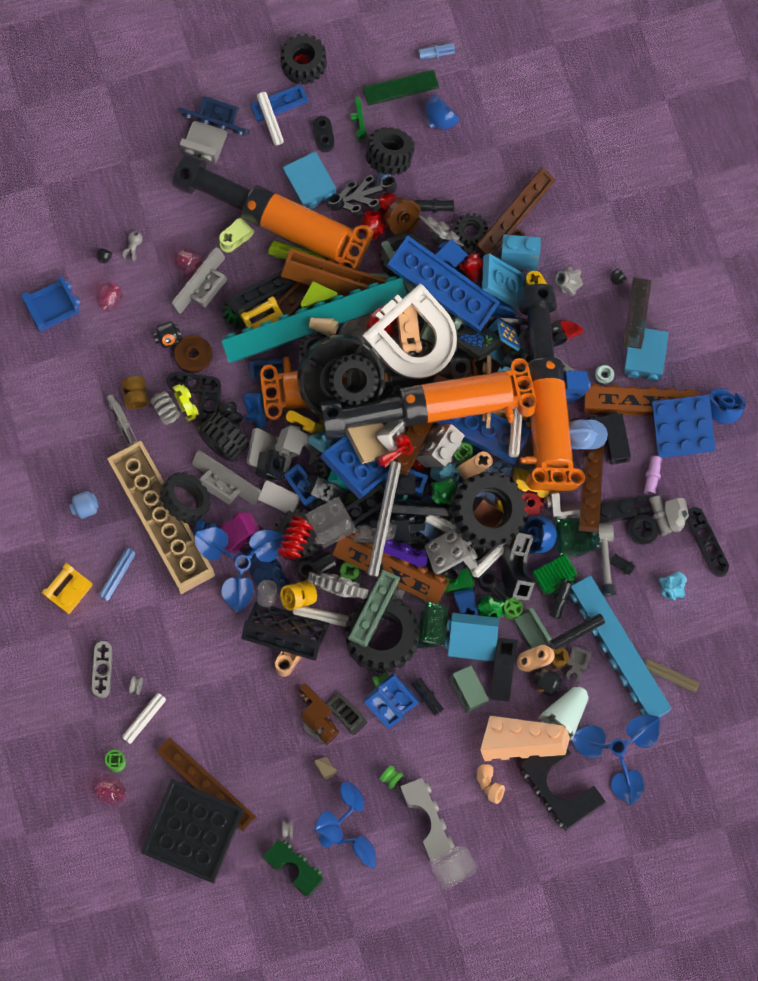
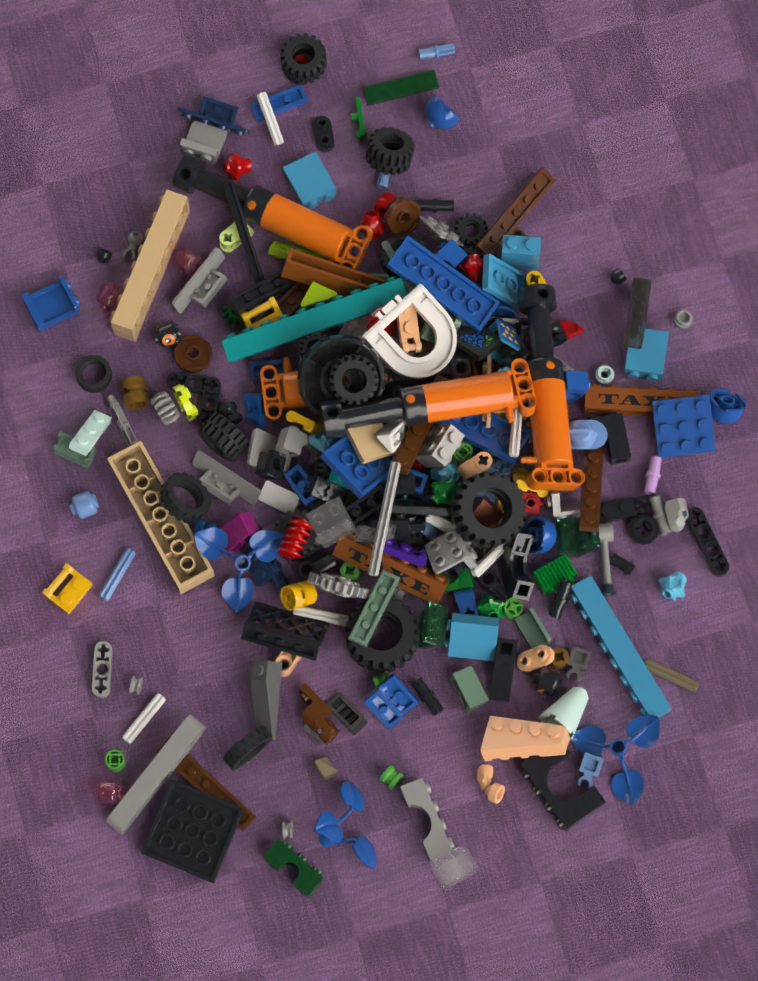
(62, 450): none -> sand green hinge
(88, 360): none -> black tyre
(90, 432): none -> light aqua plate
(150, 265): none -> tan brick
(156, 774): none -> light grey beam
(236, 166): none -> red rock
(243, 232): none -> black axle
(247, 747): none -> black tyre
(264, 691): none -> dark grey wedge
(267, 593): clear wheel -> none
(324, 325): tan cone -> none
(360, 194): black plant -> none
(401, 443): red piece -> none
(569, 280): light grey rock -> none
(577, 631): black axle -> none
(590, 767): none -> medium blue plate
(683, 319): none -> light grey plate

